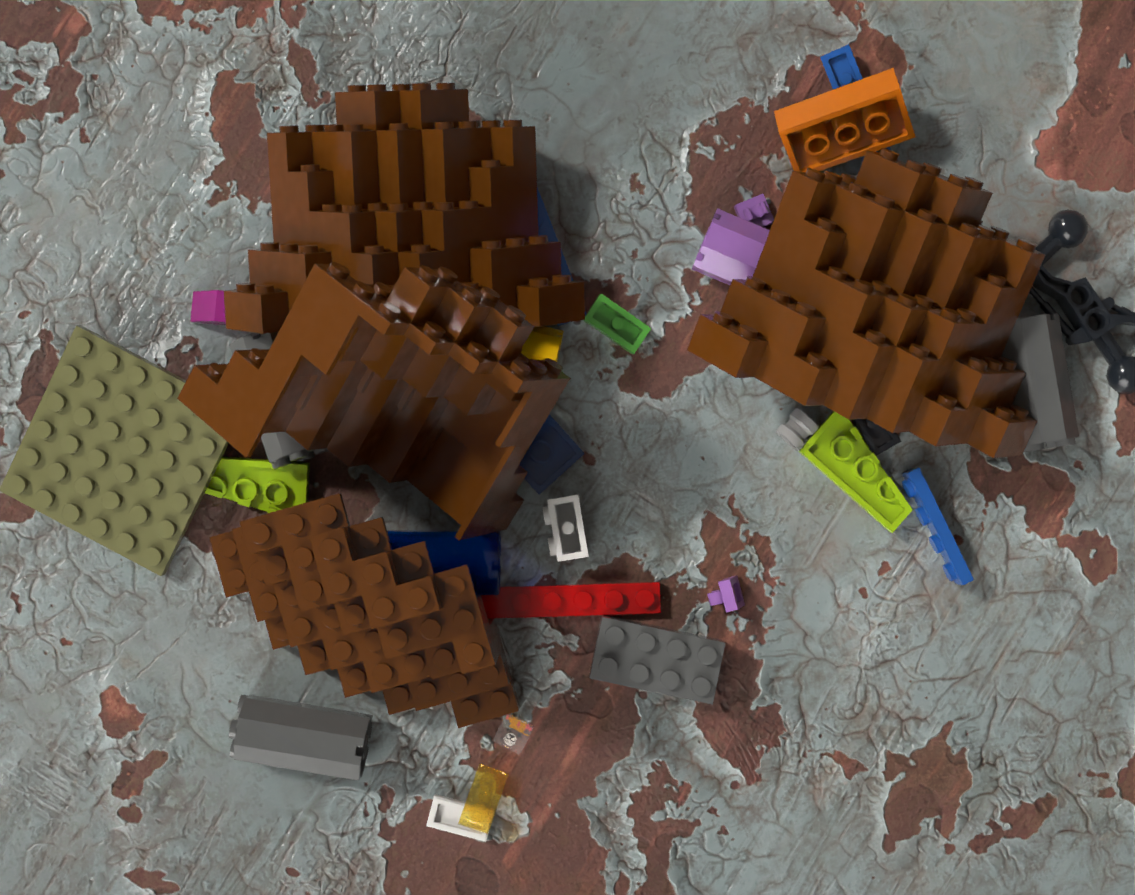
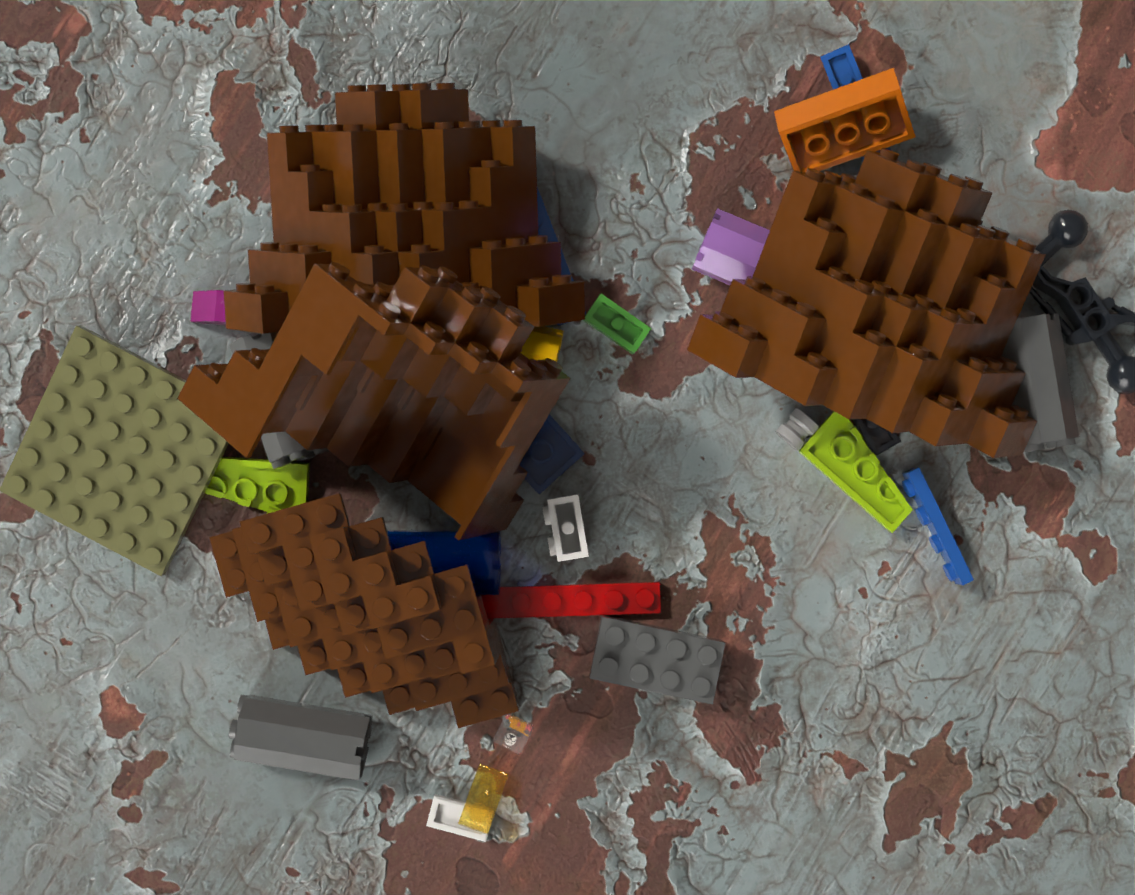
(729, 594): medium lavender tile -> none
(755, 211): medium lavender tile -> none

